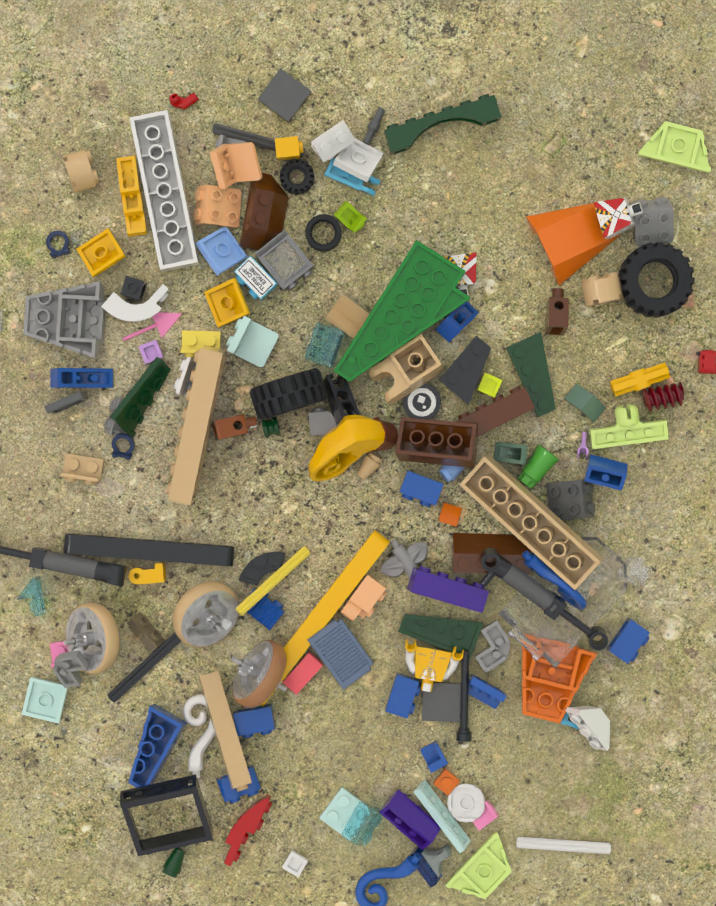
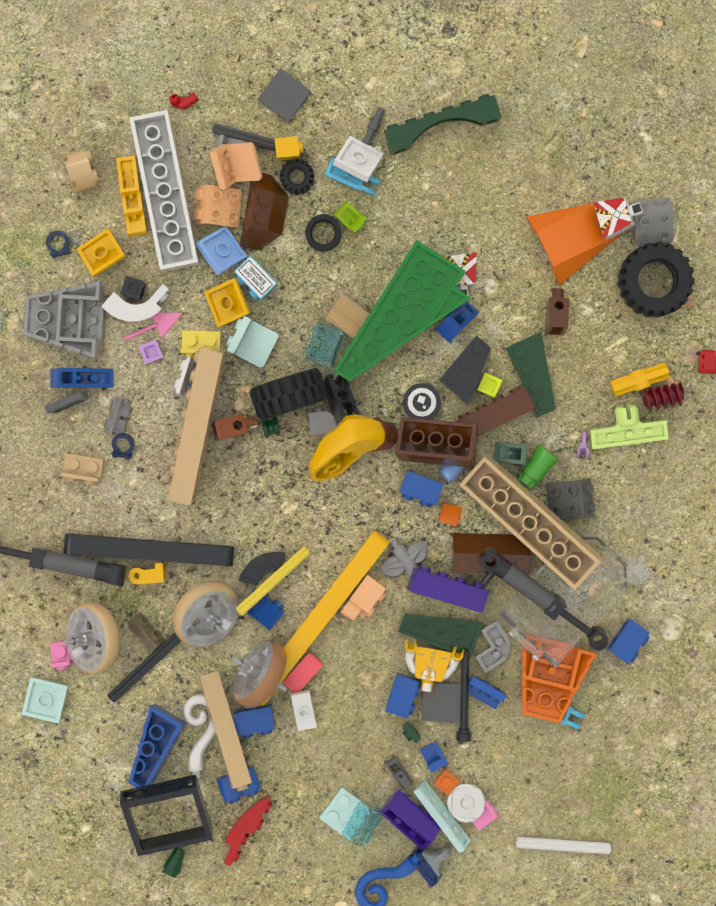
(34, 591): clear light blue slope -> none
(67, 666): light grey plate -> none
(133, 406): dark green wing -> none
(285, 261): window -> none
(295, 863): white plate -> none
(303, 710): none -> white plate
(333, 141): white bracket -> none
(341, 652): sand blue window -> none
(369, 465): tan cone -> none
(400, 774): none -> dark grey bar
(404, 370): tan brick -> none
(410, 732): none -> dark green plate
(483, 870): yellowish green wing -> none
(570, 595): blue plant -> none
(585, 402): sand green slope -> none
(592, 725): white slope -> none
(602, 289): tan brick -> none
(606, 472): blue brick -> none
(678, 146): yellowish green wing -> none

